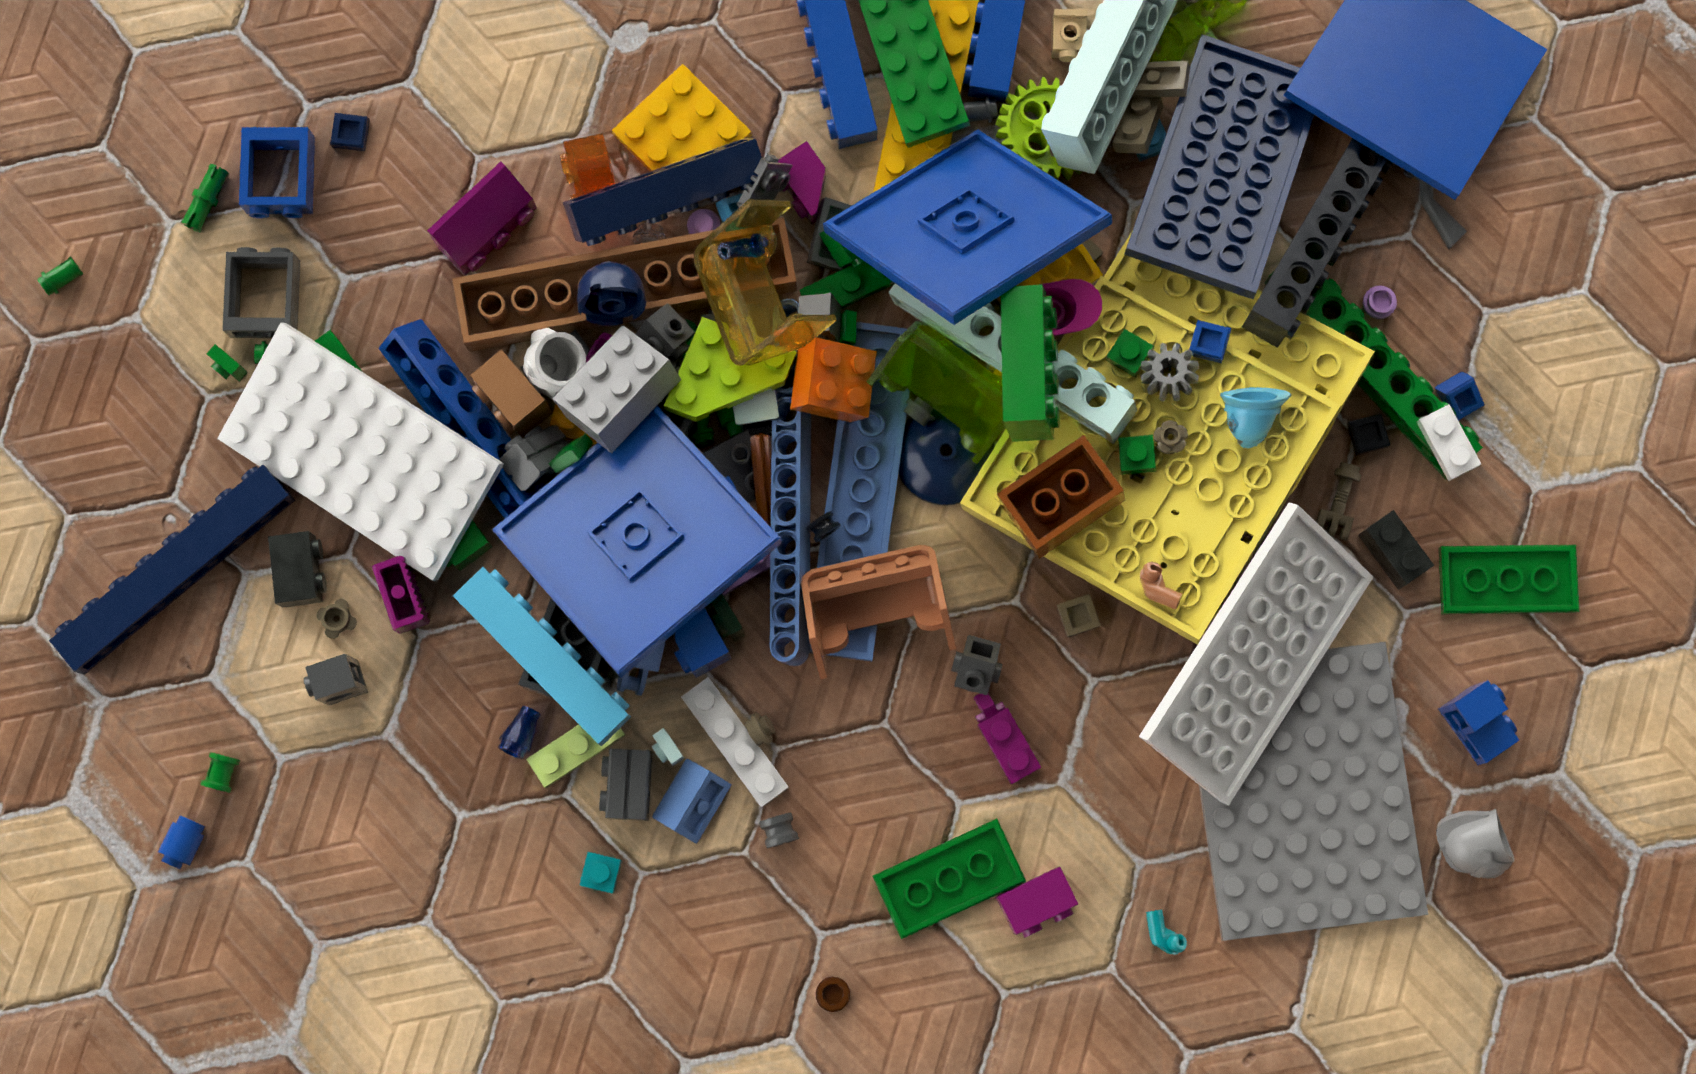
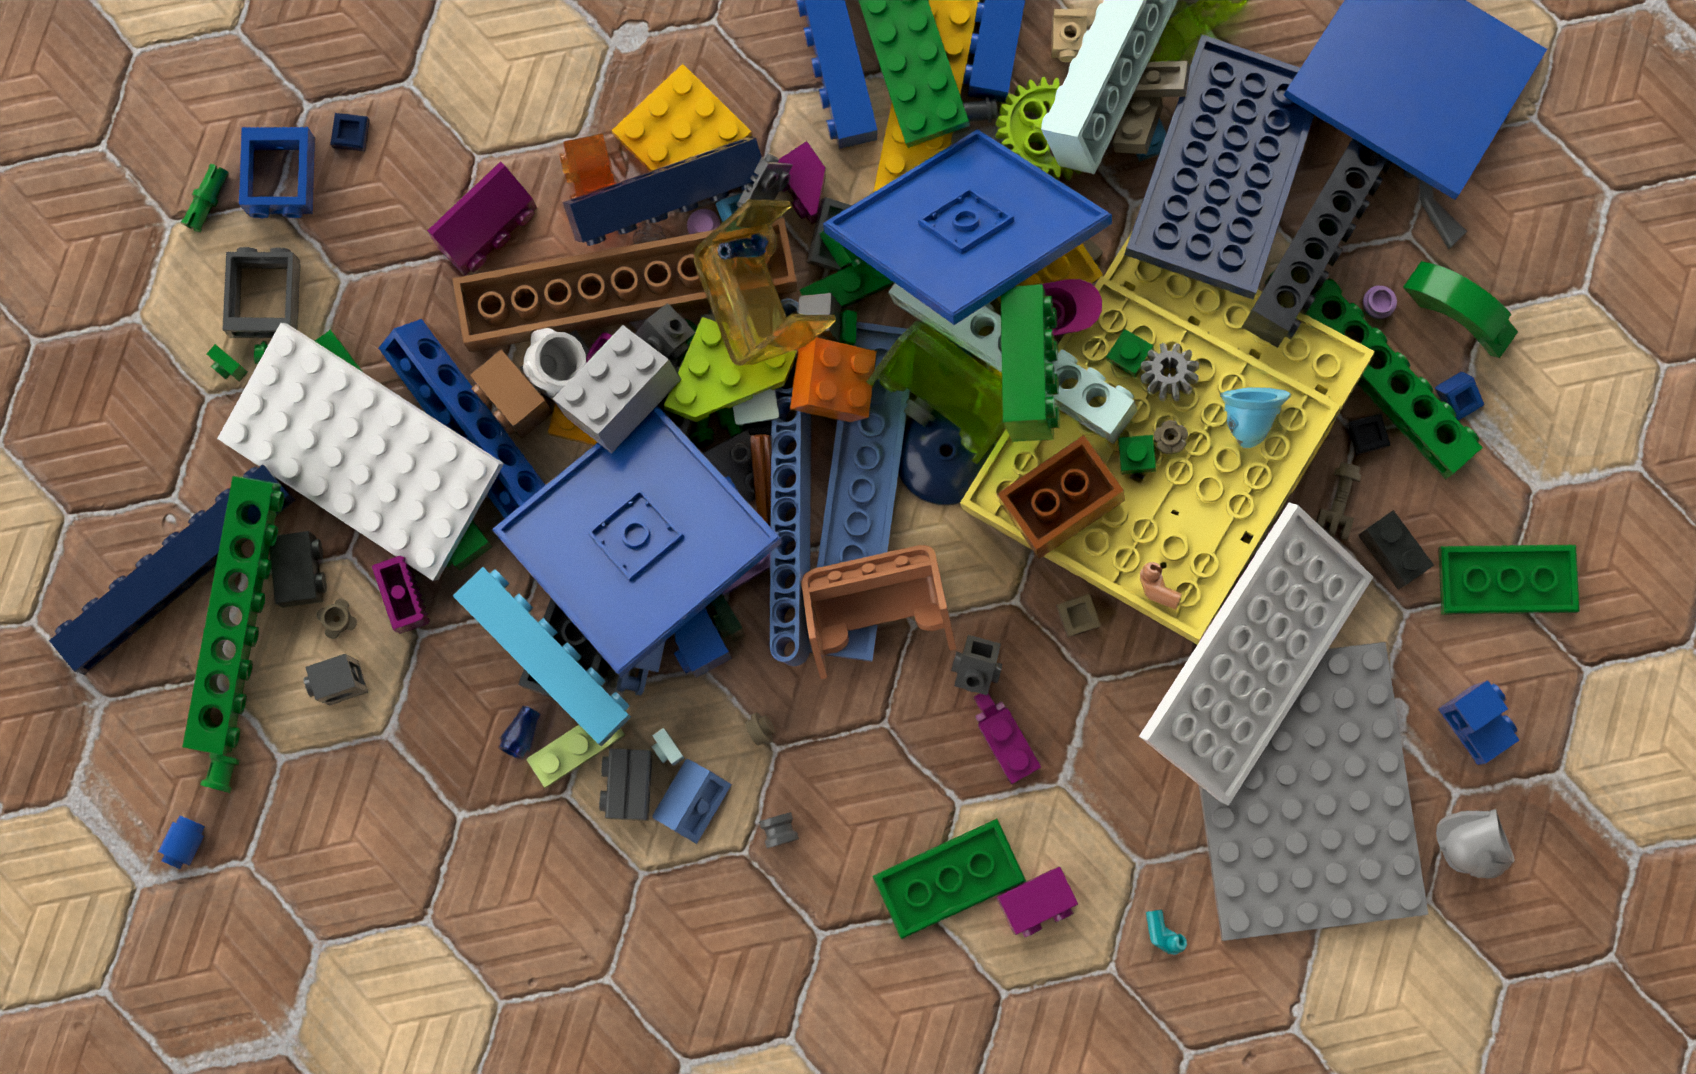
(59, 276): green pin -> none
(200, 730): none -> green brick
(529, 457): dark grey brick -> none
(571, 453): green tile -> none
(600, 872): teal plate -> none
(610, 294): dark blue cylinder -> none
(734, 742): white plate -> none
(823, 526): black bush -> none
(832, 994): reddish brown tile -> none
(1210, 341): blue tile -> none
(1448, 443): white plate -> none
(1465, 302): none -> green arch

